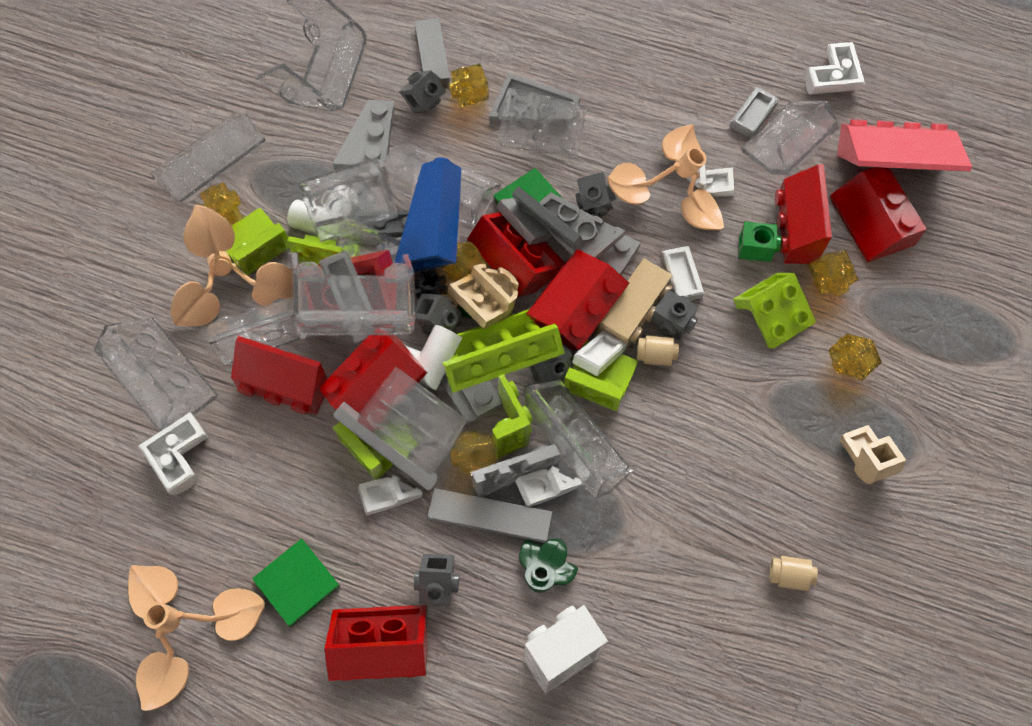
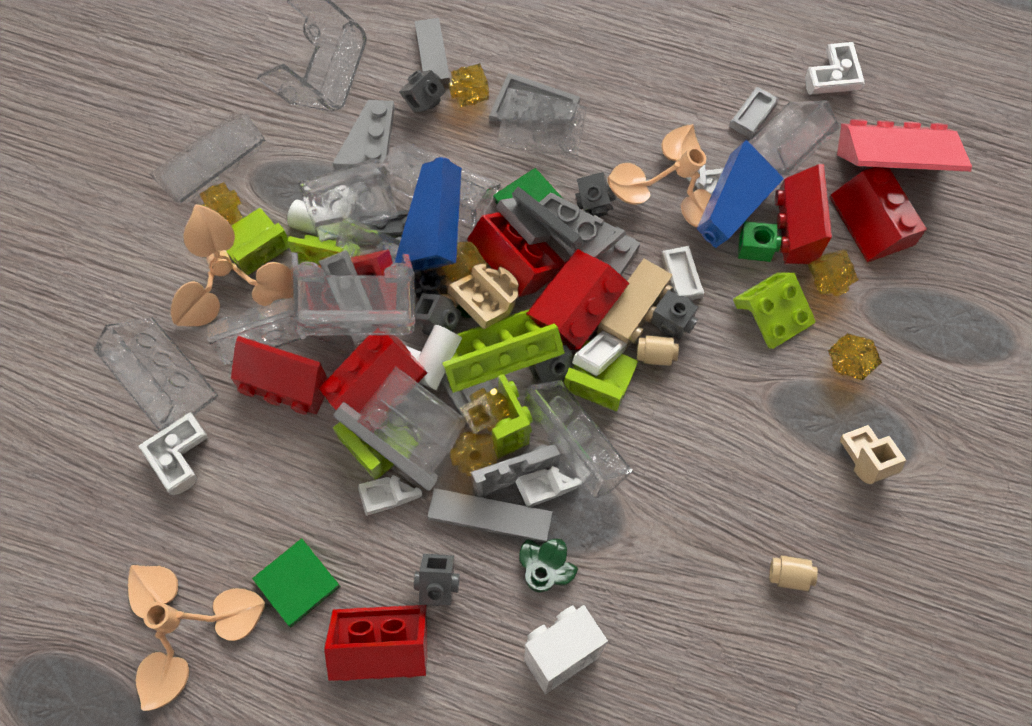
(485, 409): none -> clear yellow brick
(738, 193): none -> blue slope

